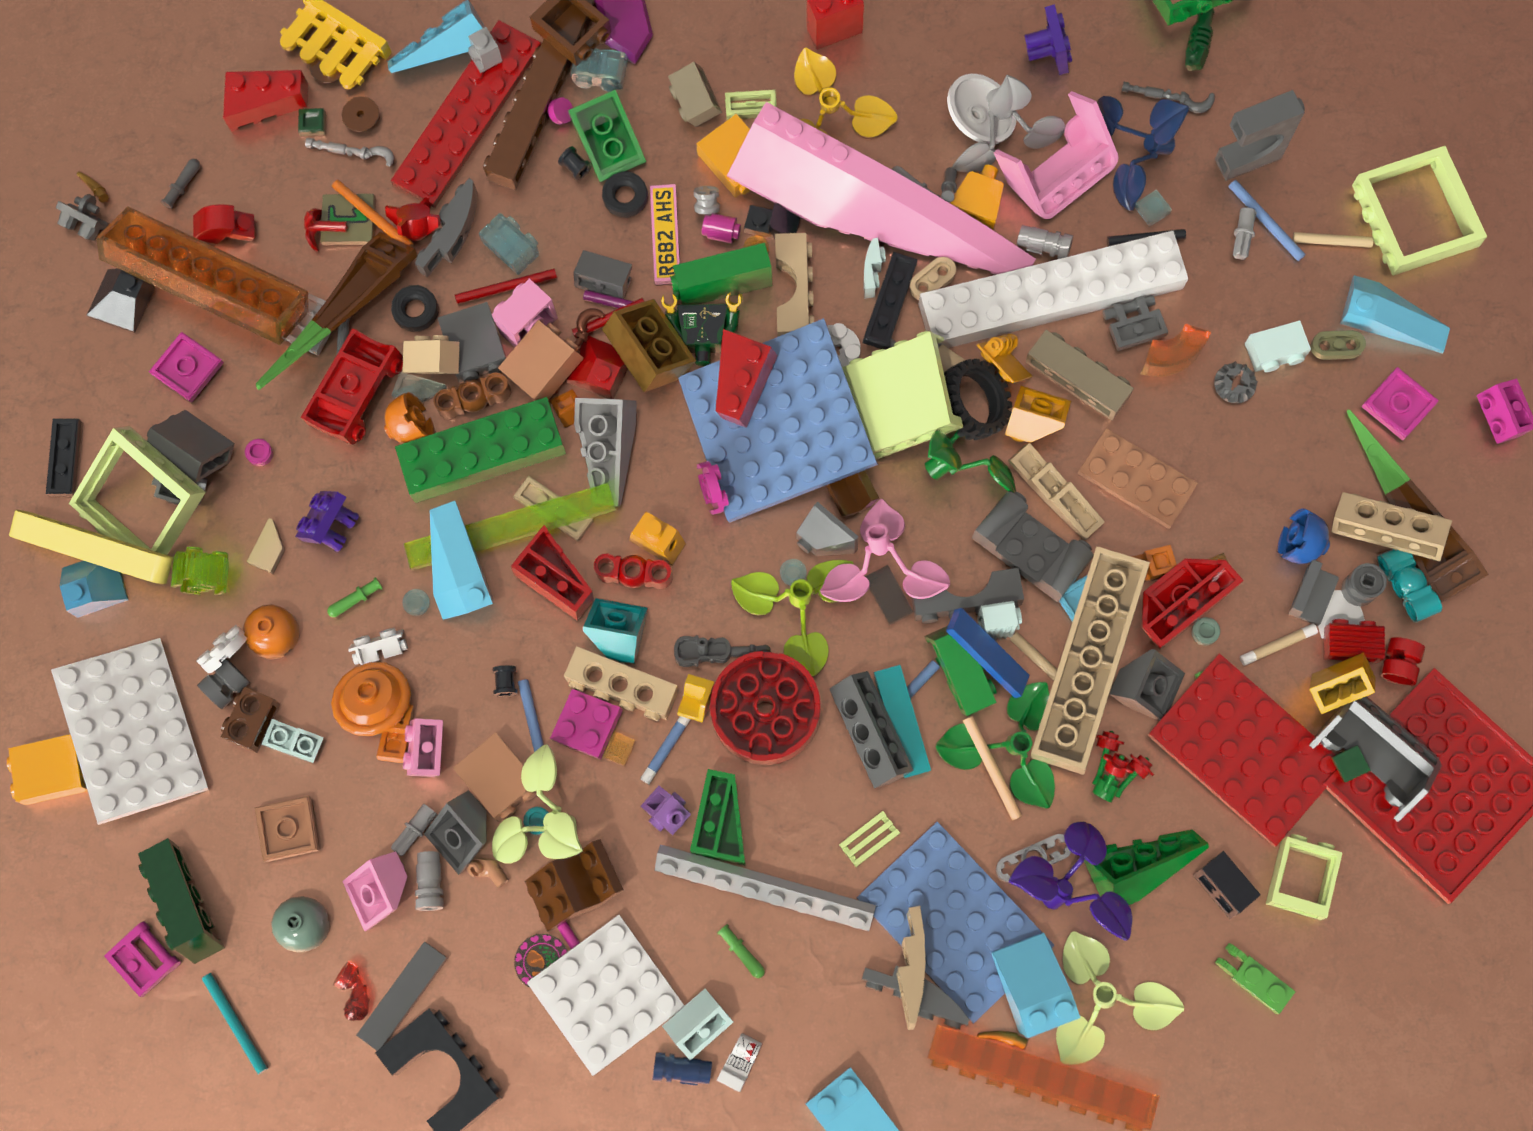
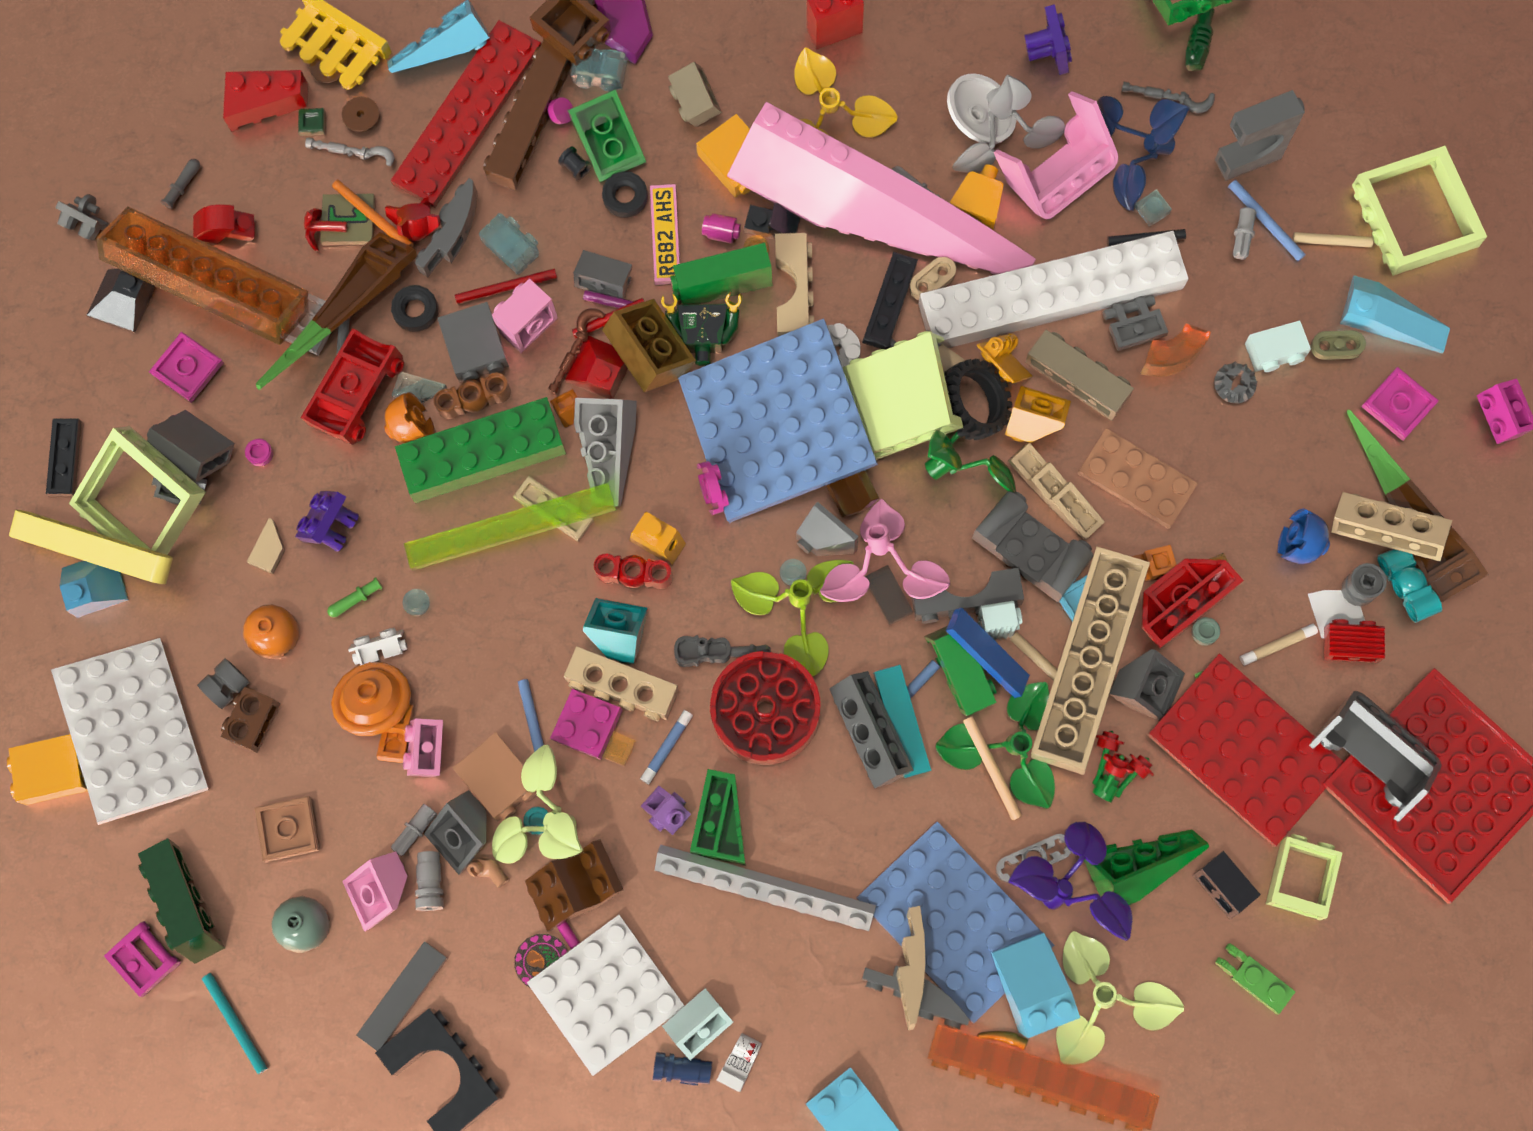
(97, 189): pearl gold helmet -> none
(200, 571): clear neon green brick -> none
(225, 646): white plate -> none
(292, 741): light aqua slope -> none
(358, 1004): clear red arm -> none
(431, 356): tan brick -> none
(456, 572): medium azure wedge -> none
(484, 50): light grey brick -> none
(504, 681): black bush -> none
(541, 361): nougat brick -> none
(552, 575): red wedge -> none
(695, 698): yellow panel -> none
(706, 200): light grey wheel -> none
(742, 376): red wedge -> none
(742, 952): bright green piece -> none
(749, 109): yellowish green tile -> none
(873, 262): light aqua slope -> none
(887, 825): yellowish green tile -> none
(949, 186): dark grey piece -> none
(1041, 241): light grey axle -> none
(1313, 594): dark grey panel -> none
(1342, 683): yellow brick -> none
(1350, 763): dark green tile -> none
(1402, 662): red wheel -> none

